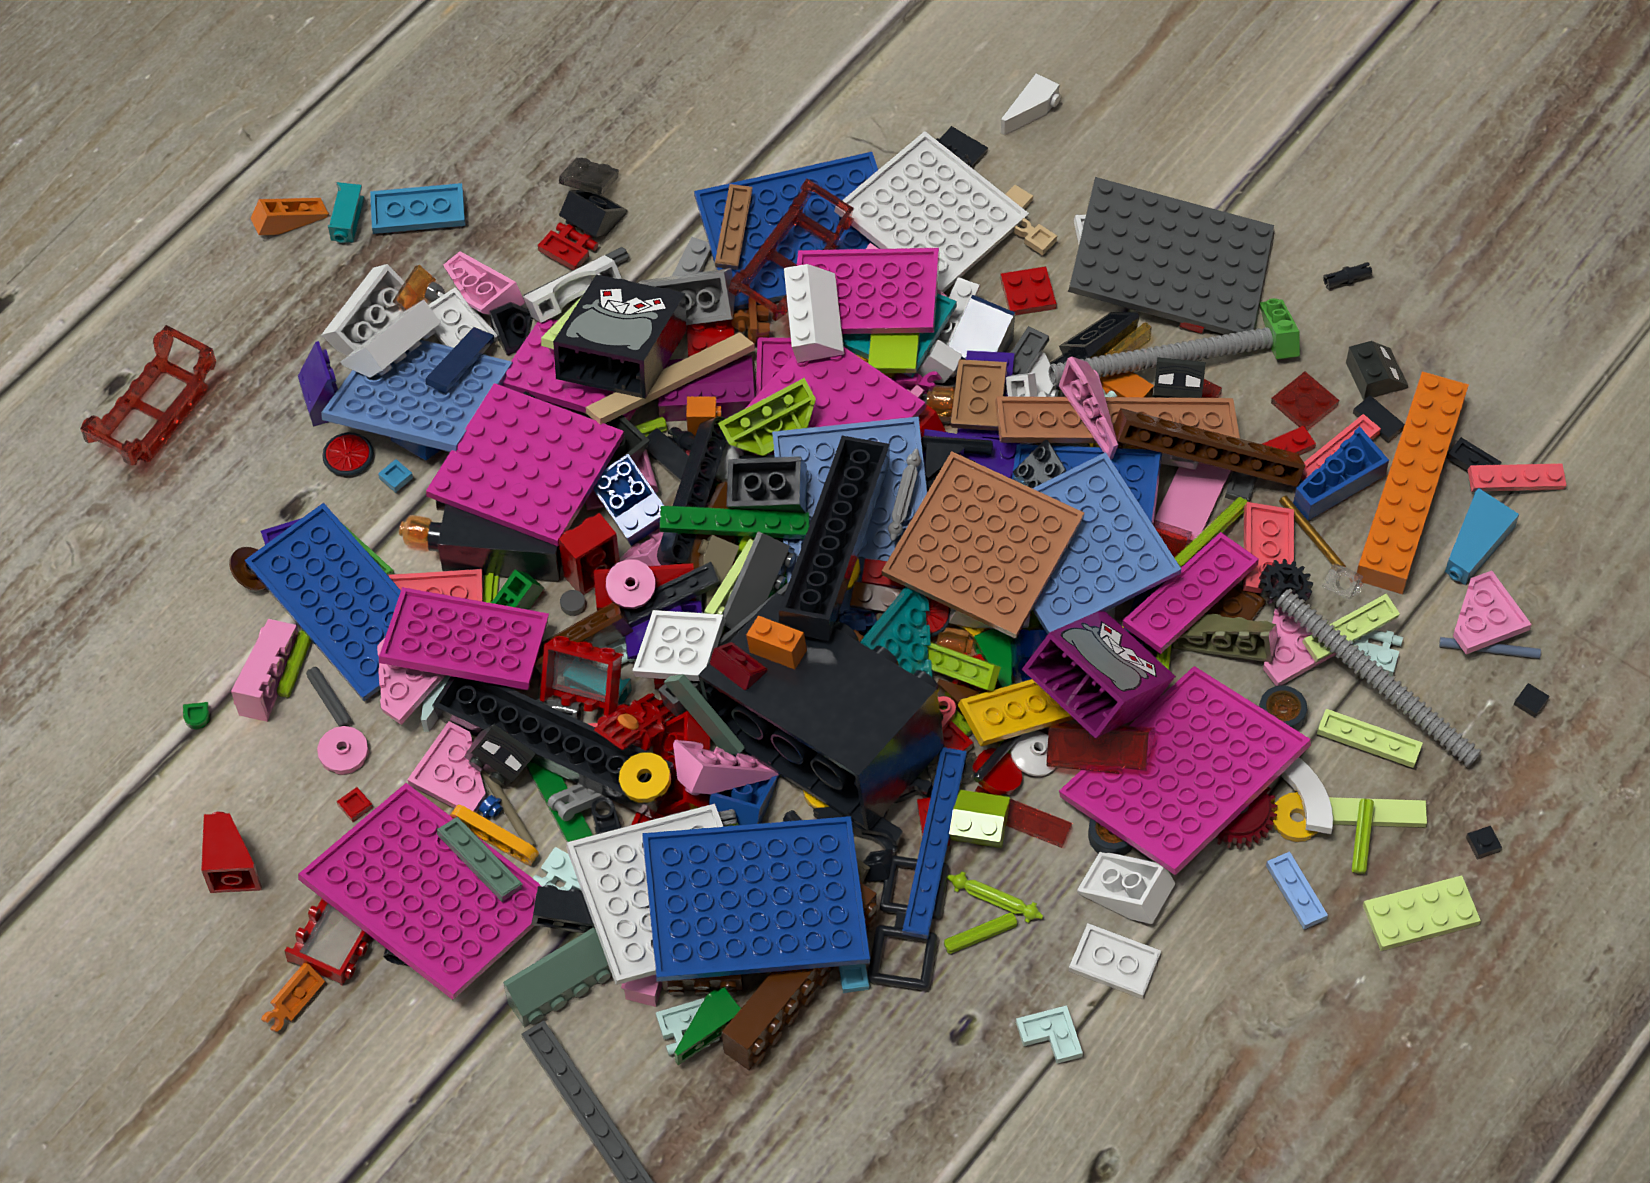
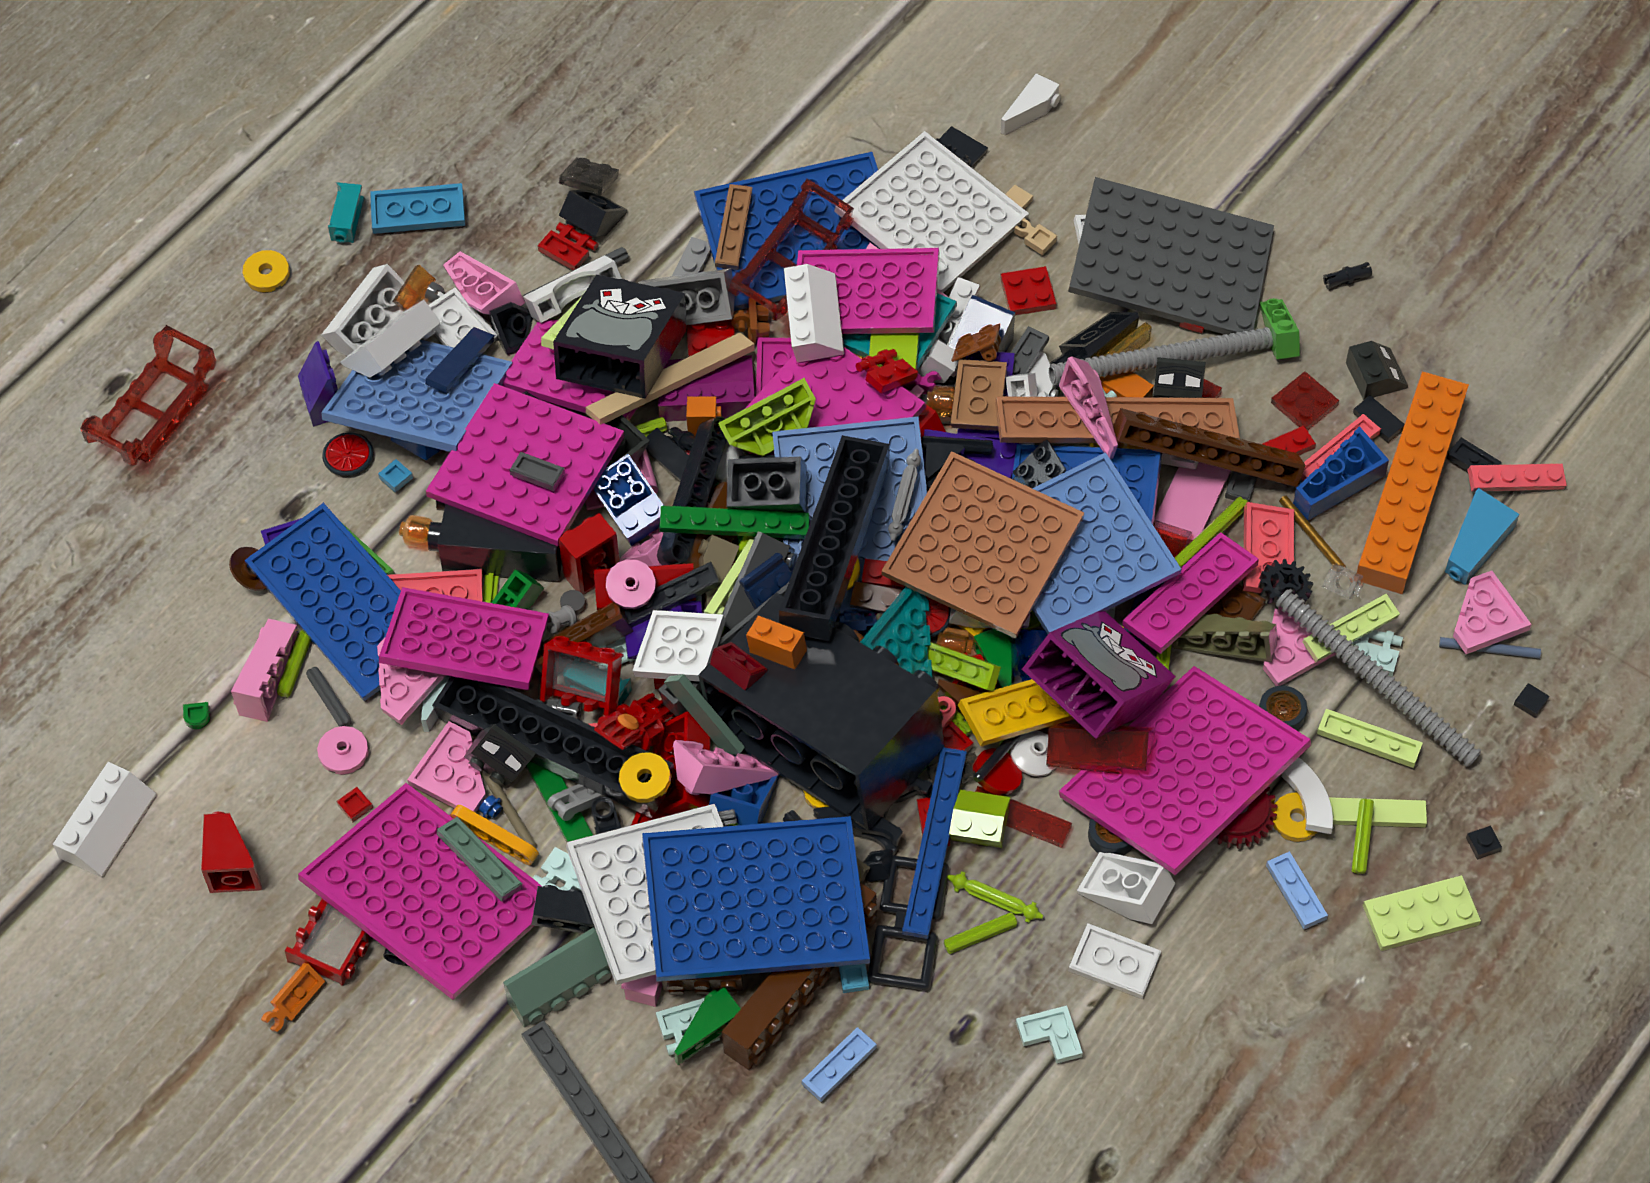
(104, 820): none -> white slope
(266, 260): none -> yellow tile
(286, 214): orange slope -> none
(537, 471): none -> dark grey tile
(560, 619): none -> light grey bush
(766, 580): none -> dark blue plate
(839, 1064): none -> light blue plate
(890, 375): none -> red plate
(985, 341): none -> dark orange hinge

